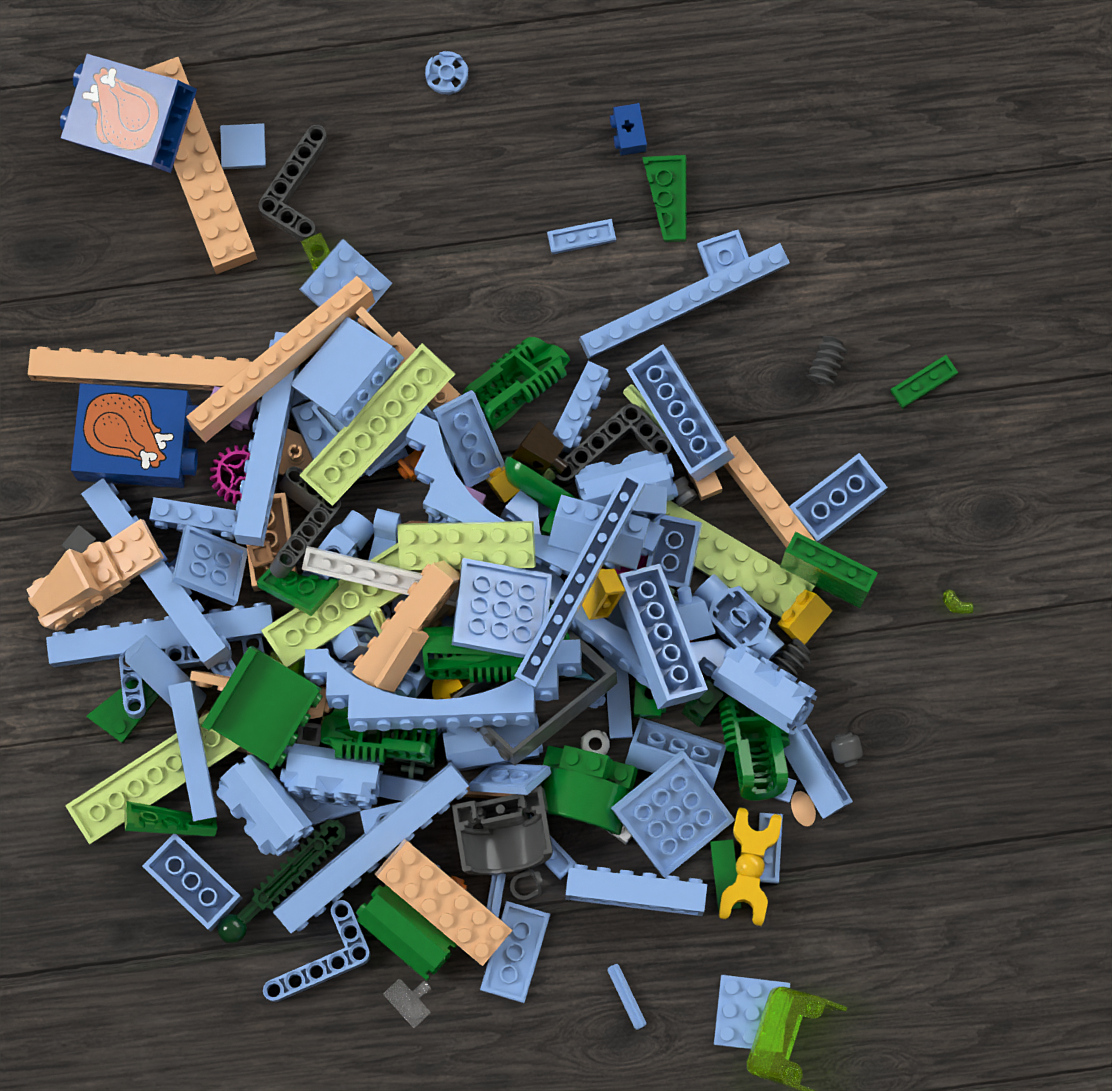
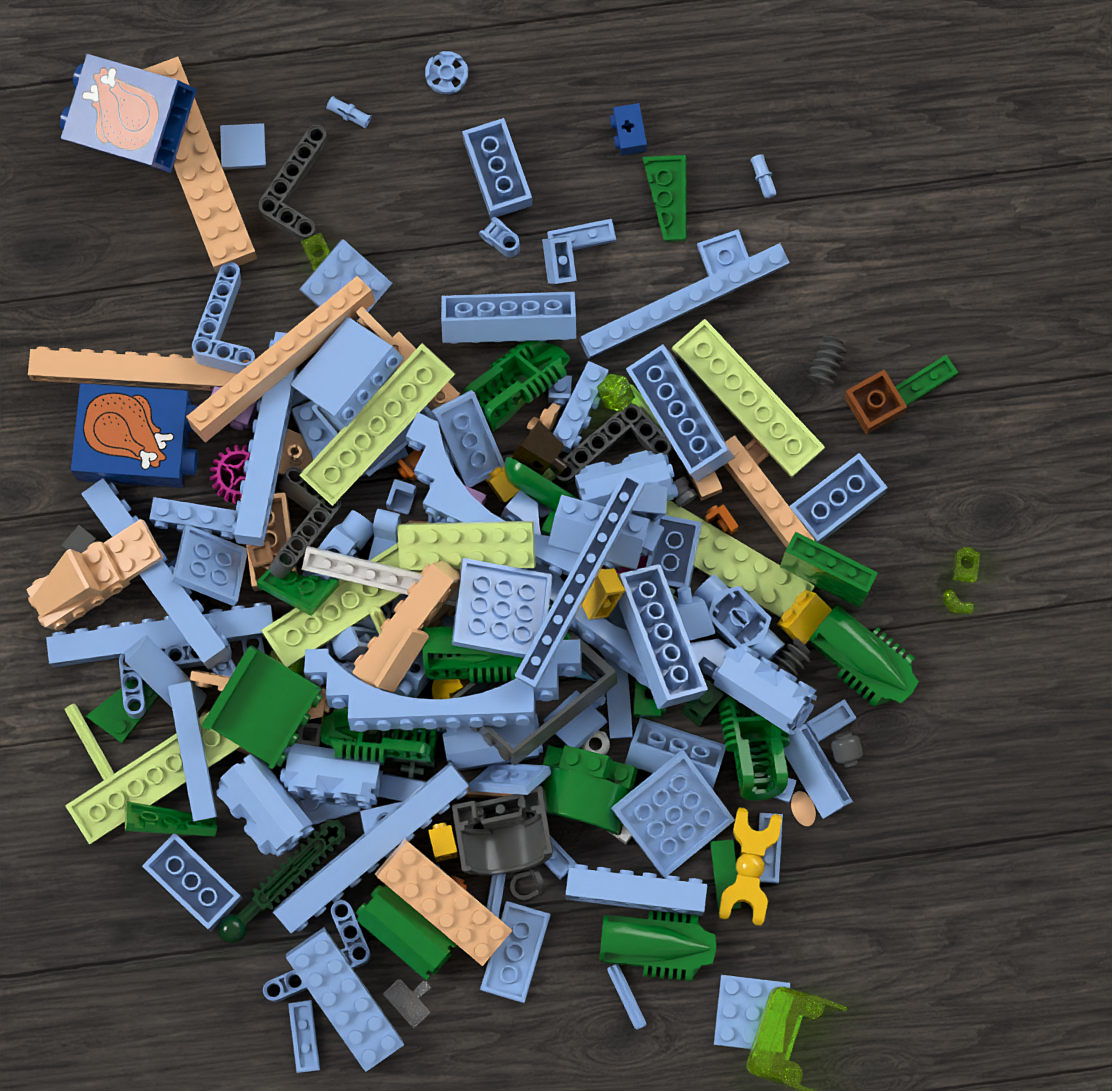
(89, 741): none -> yellowish green axle
(217, 323): none -> light blue beam
(304, 1036): none -> light blue tile
(344, 999): none -> light blue brick
(348, 112): none -> light blue pin
(401, 497): none -> light blue panel
(443, 842): none -> yellow brick
(497, 168): none -> light blue brick
(498, 235): none -> light blue piece
(508, 317): none -> light blue brick
(547, 417): none -> light nougat bracket
(559, 259): none -> light blue brick
(560, 392): none -> light blue bracket
(581, 727): none -> light blue tile
(615, 392): none -> clear neon green brick
(657, 944): none -> green connector
(725, 520): none -> orange bracket
(748, 398): none -> yellowish green plate
(756, 451): none -> medium nougat tile
(763, 176): none -> light blue axle
(831, 720): none -> light blue tile
(865, 658): none -> green connector
(875, 402): none -> dark orange brick
(961, 573): none -> clear neon green brick

